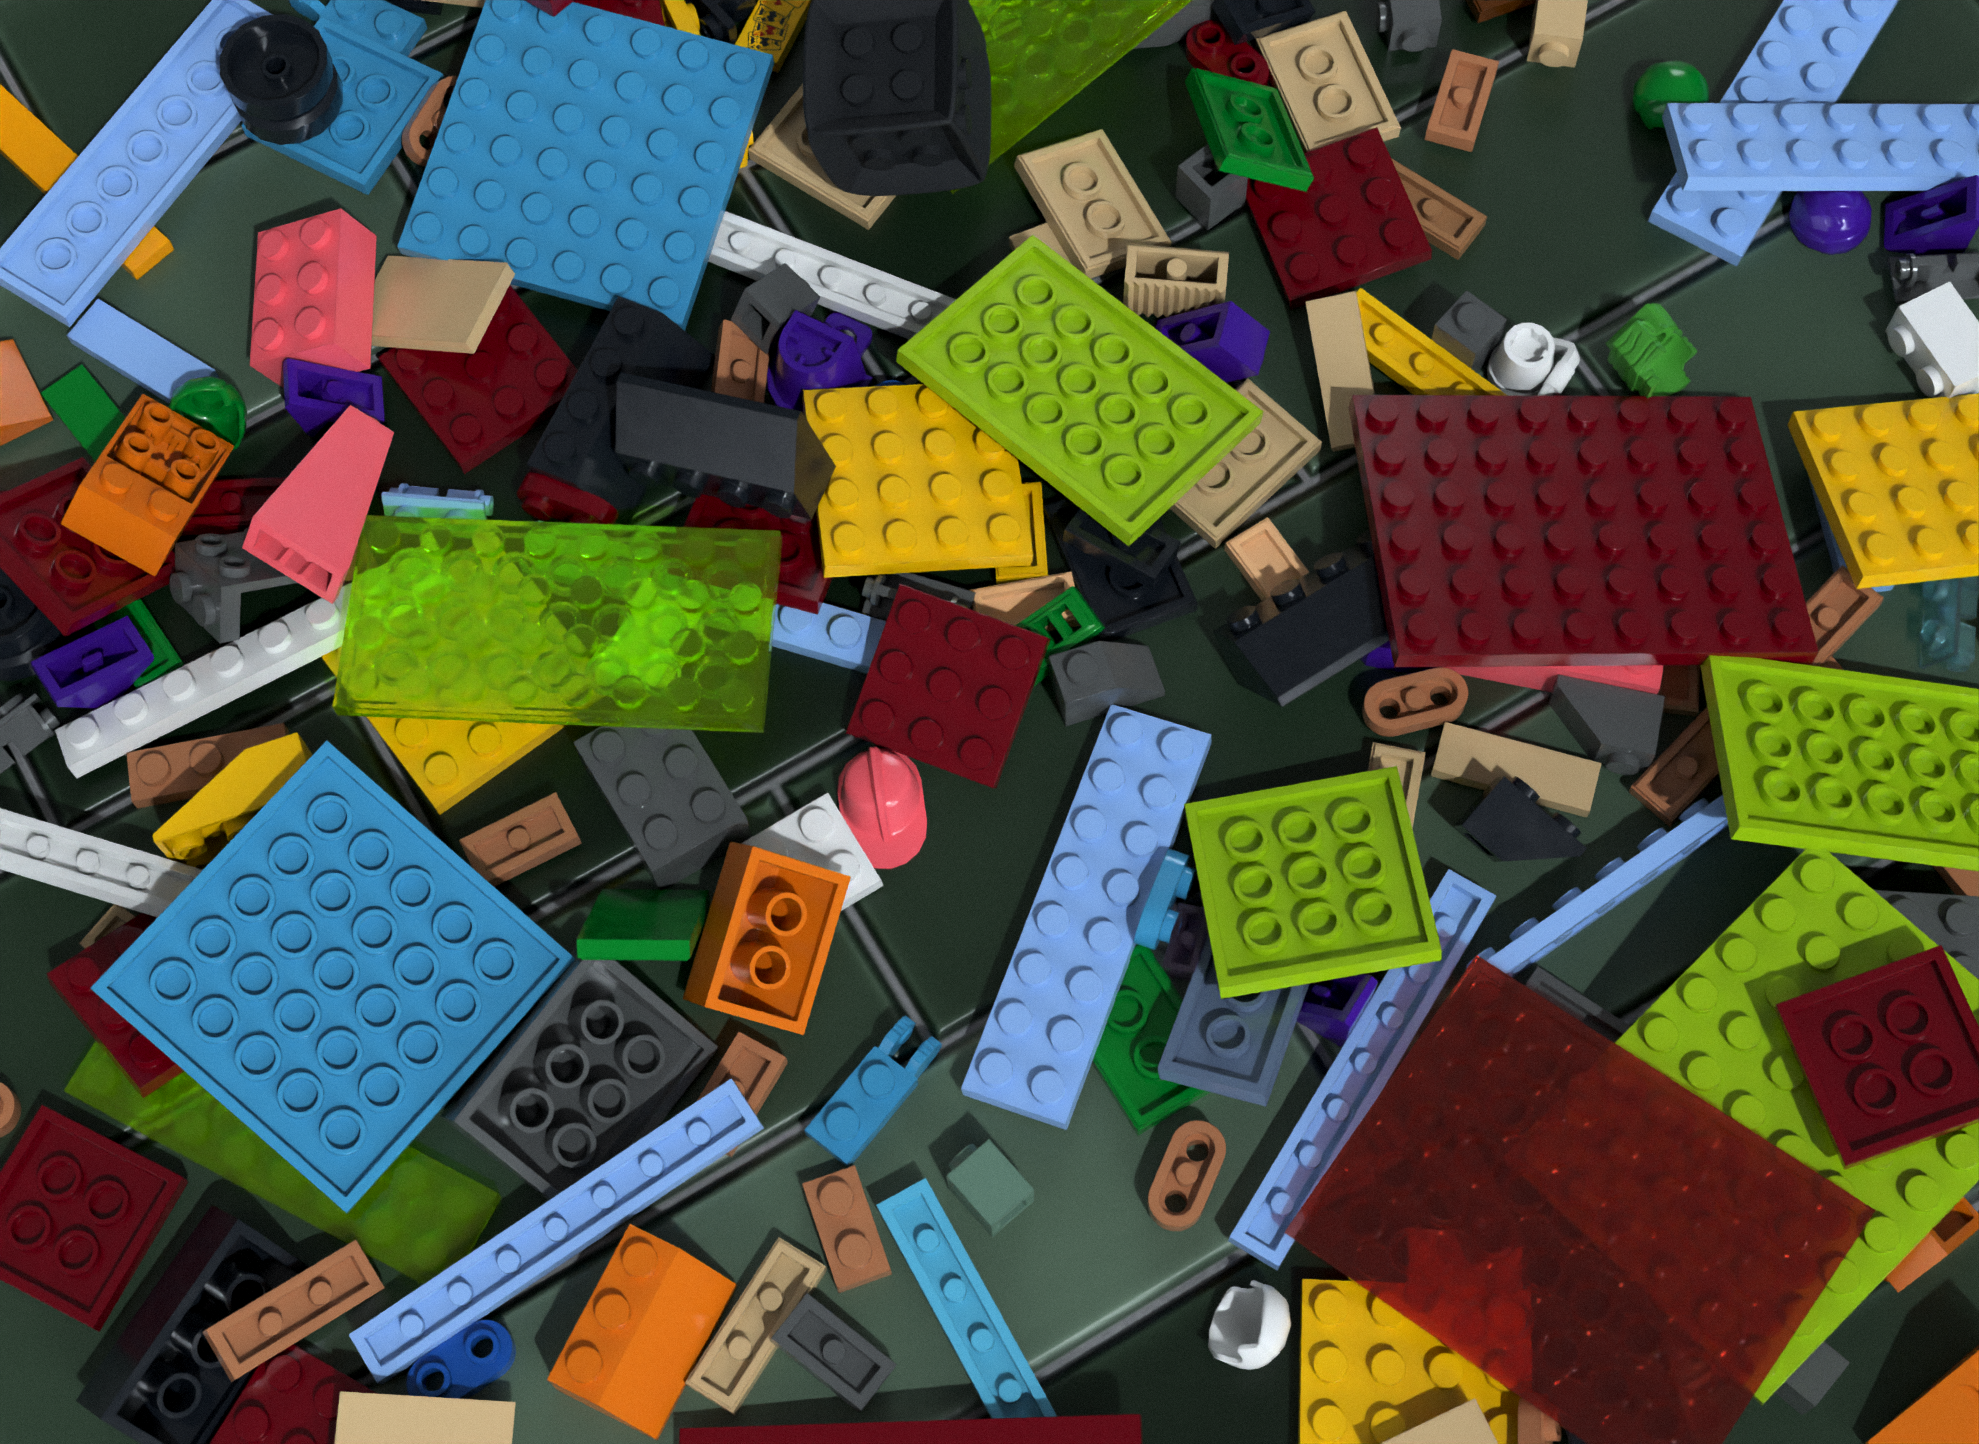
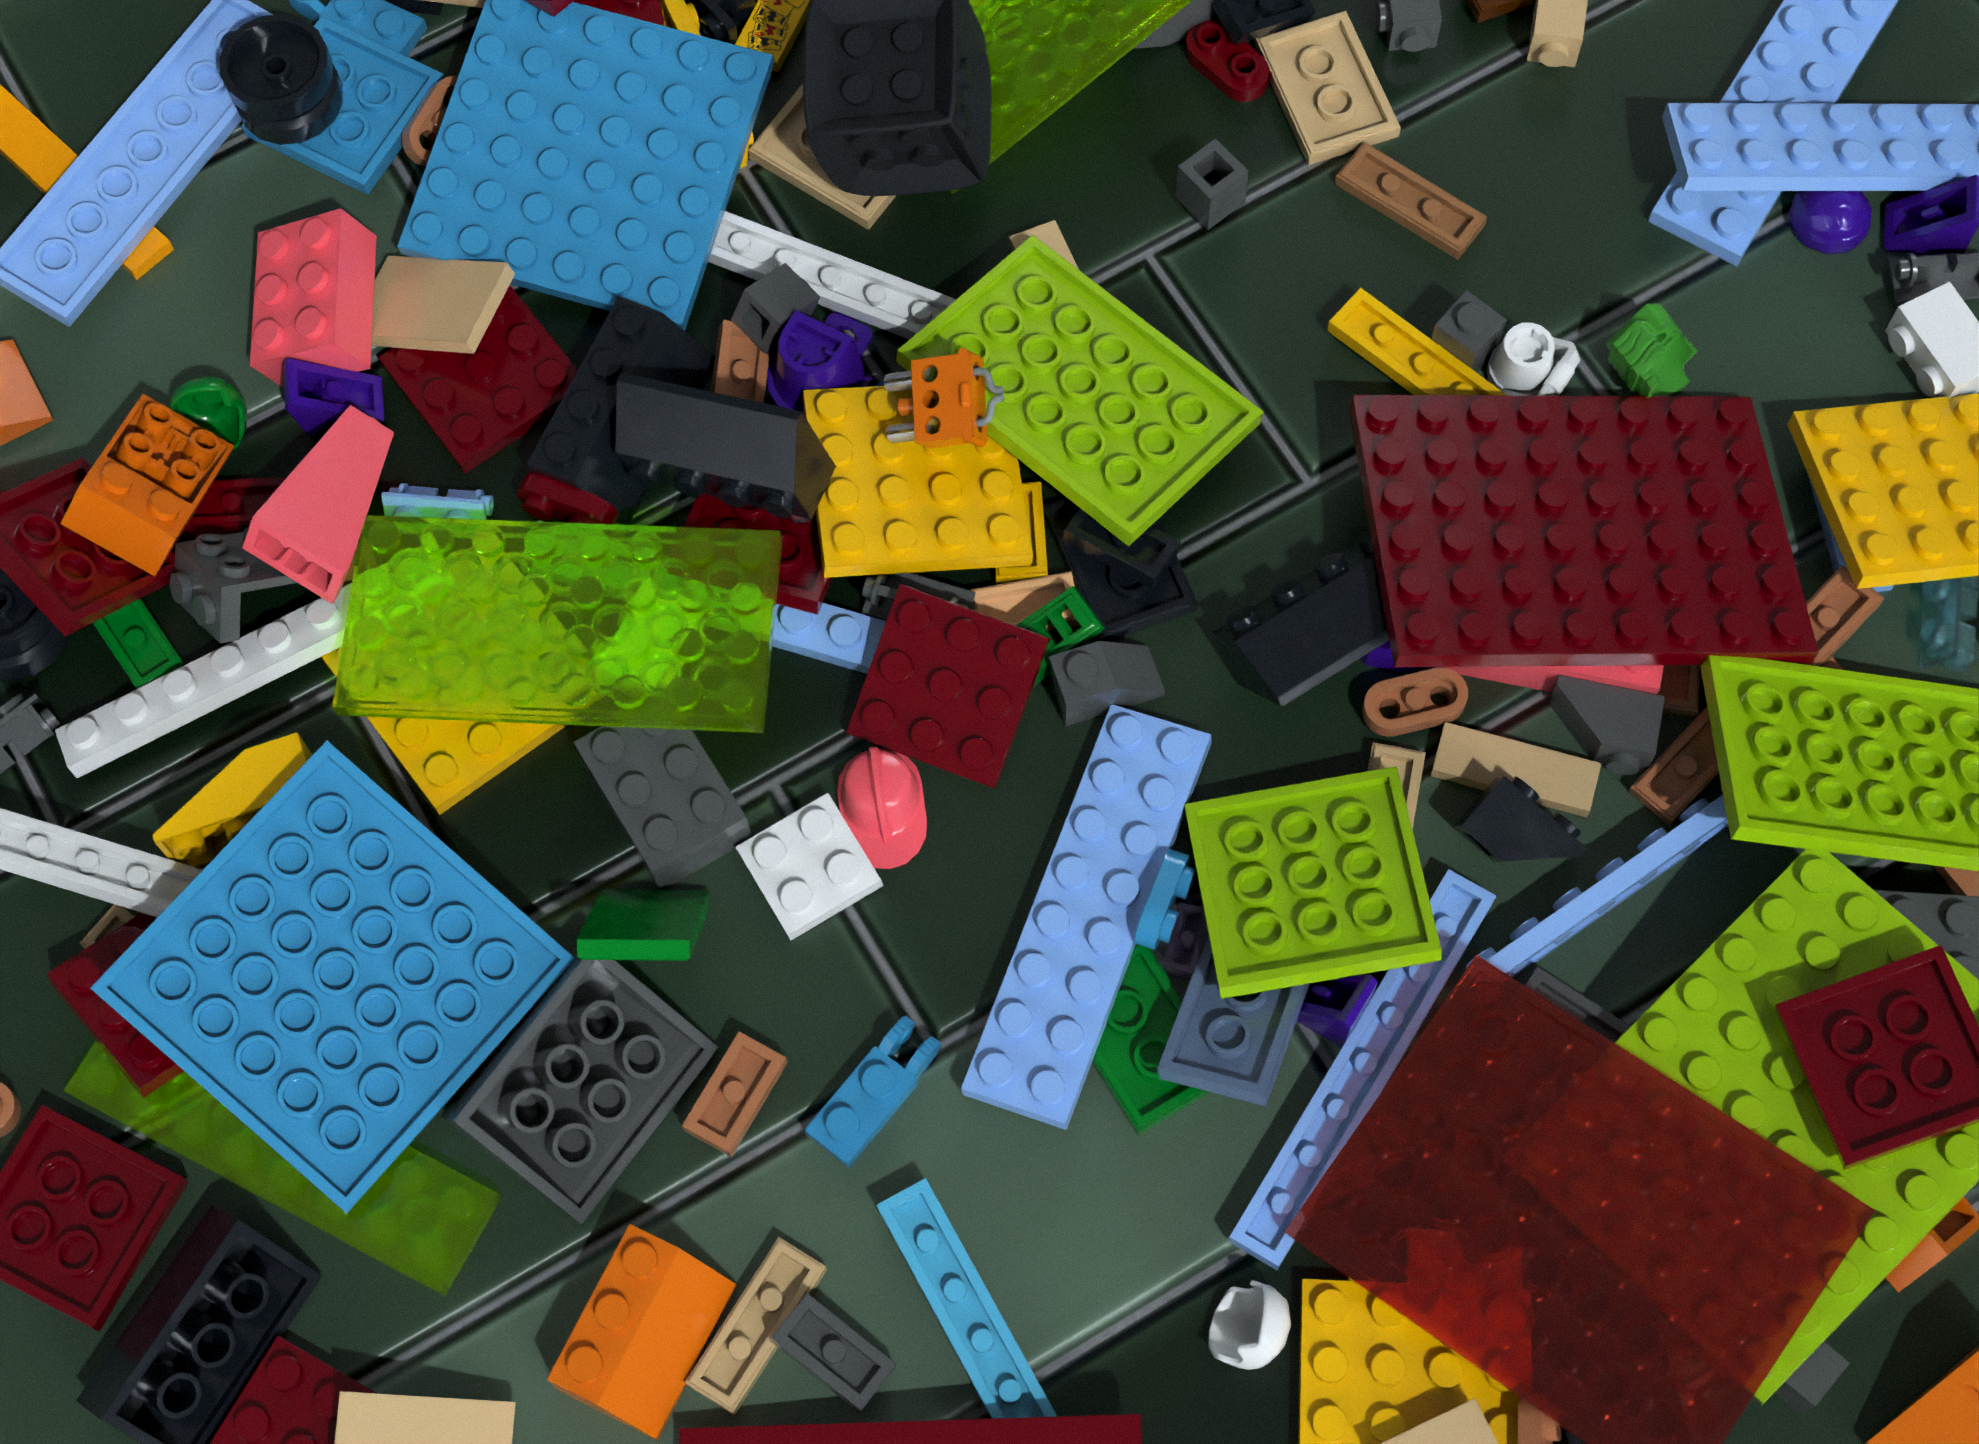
(84, 410): green tile -> none
(94, 666): dark purple slope -> none
(135, 351): light blue tile -> none
(184, 768): nougat plate -> none
(293, 1310): nougat plate -> none
(457, 1361): blue plate -> none
(521, 840): nougat plate -> none
(556, 1231): light blue plate -> none
(766, 937): orange slope -> none
(847, 1229): nougat plate -> none
(946, 396): none -> orange piece
(989, 1186): sand green brick -> none
(1090, 202): tan tile -> none
(1173, 279): tan brick -> none
(1186, 1177): nougat plate -> none
(1220, 339): dark purple slope -> none
(1248, 129): green tile -> none
(1248, 471): tan tile -> none
(1264, 557): light nougat tile -> none
(1340, 361): tan tile -> none
(1345, 227): dark red plate -> none
(1461, 100): nougat plate -> none
(1665, 84): green hair -> none

